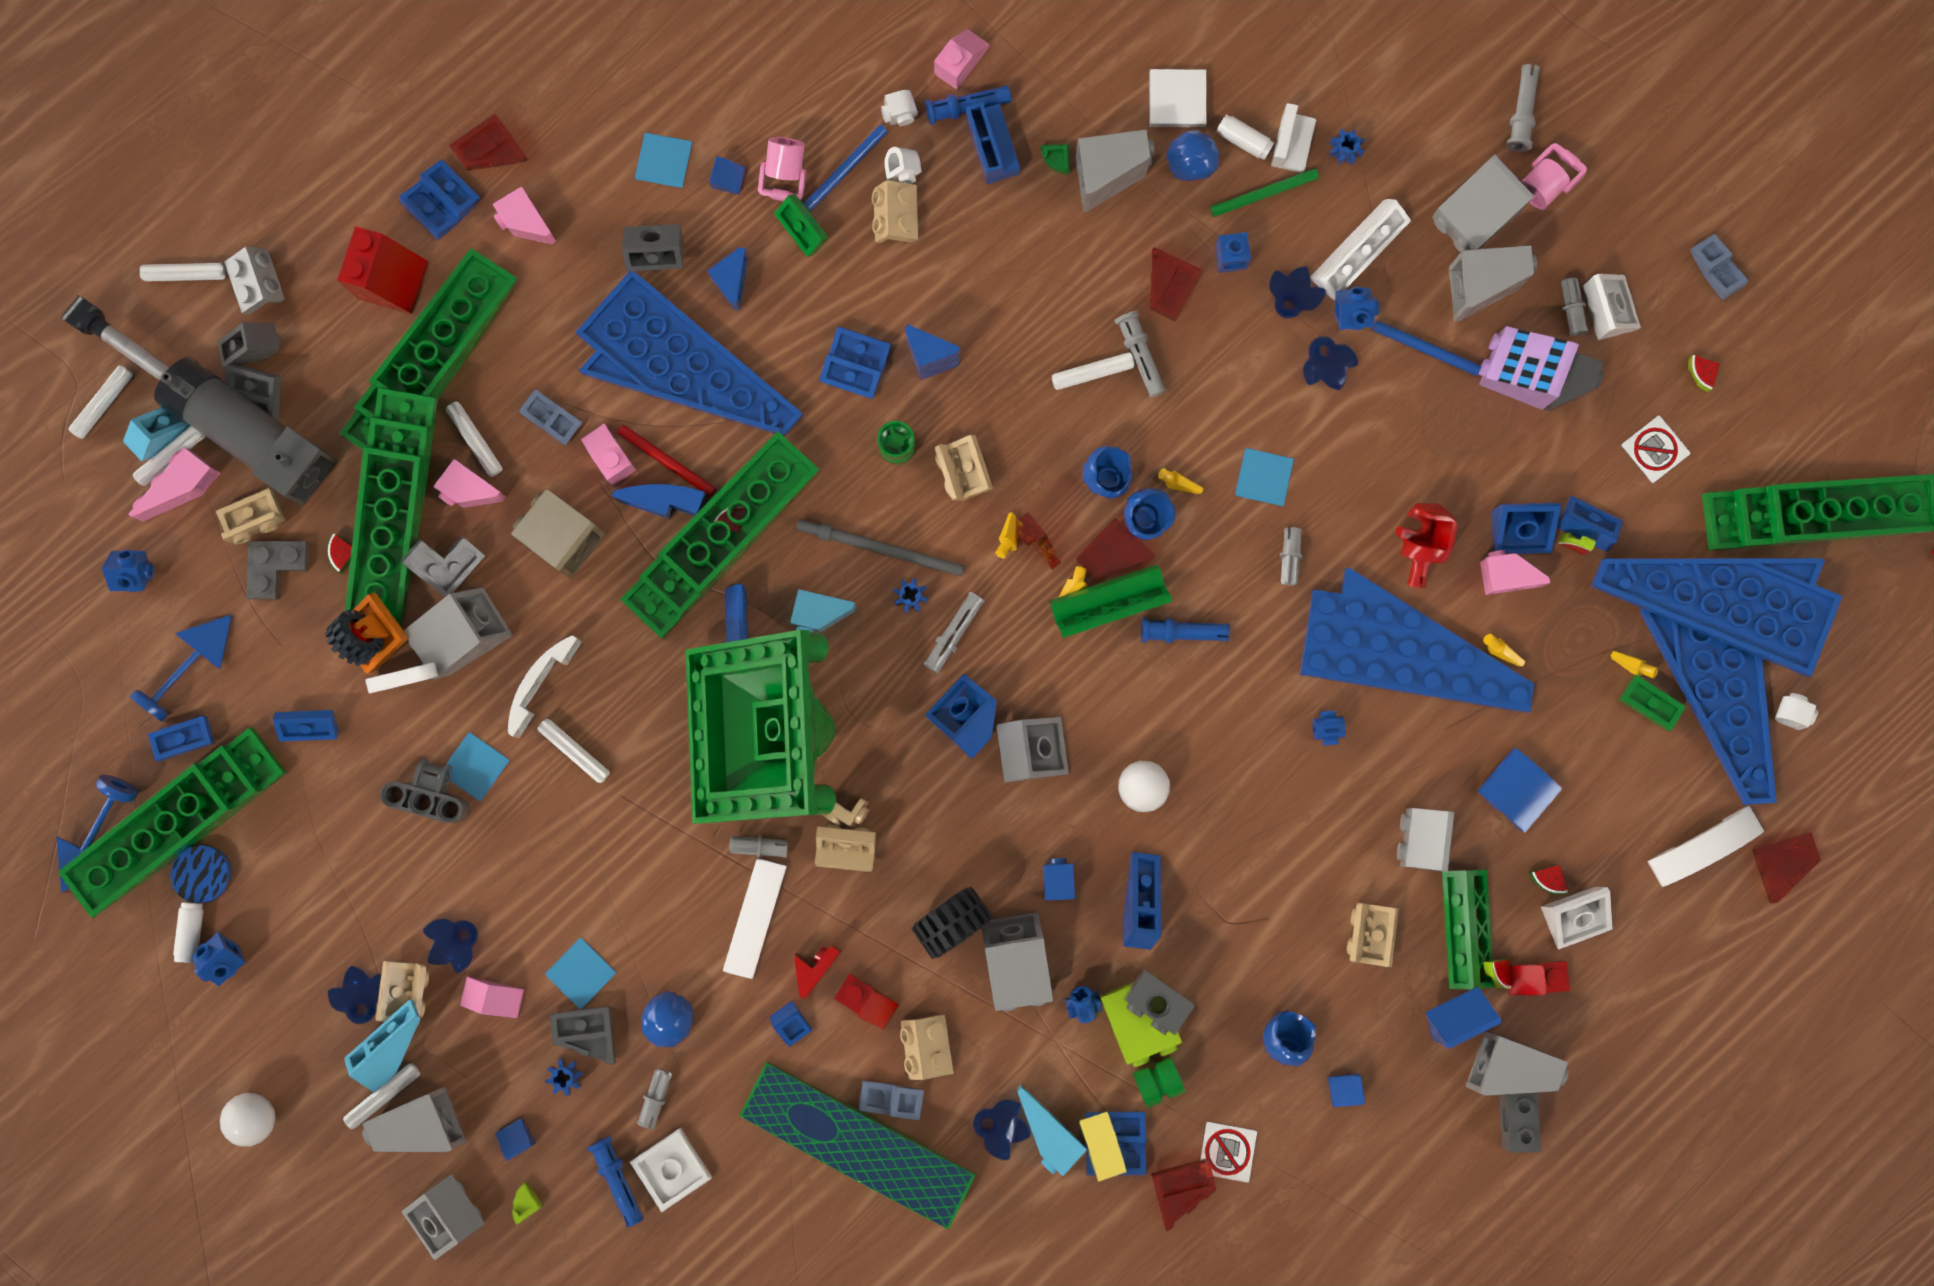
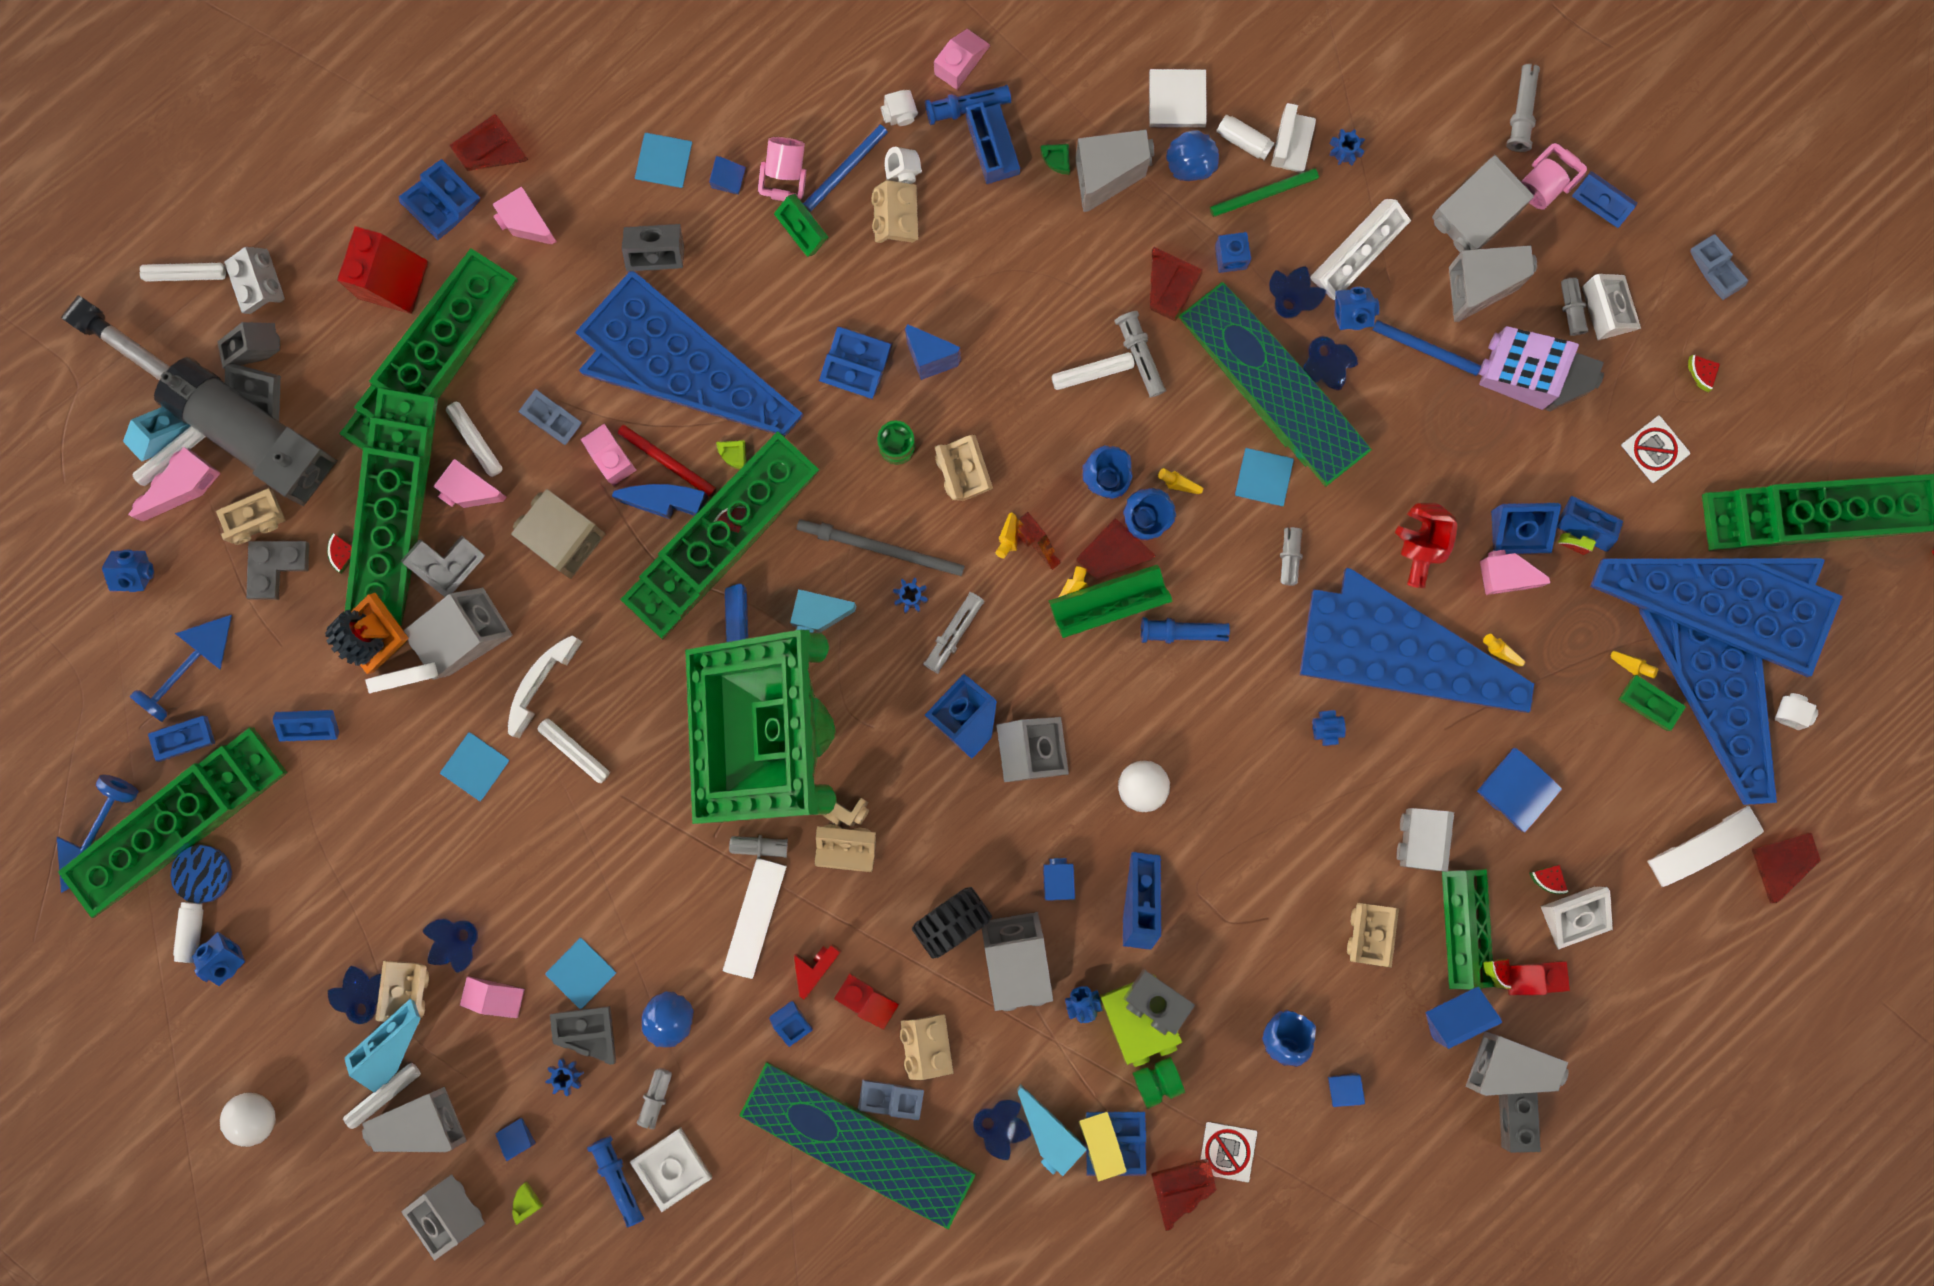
(100, 401): white axle -> none
(431, 785): dark grey piece -> none
(730, 276): blue slope -> none
(733, 453): none -> lime tile
(1275, 384): none -> dark blue slope
(1604, 199): none -> blue plate

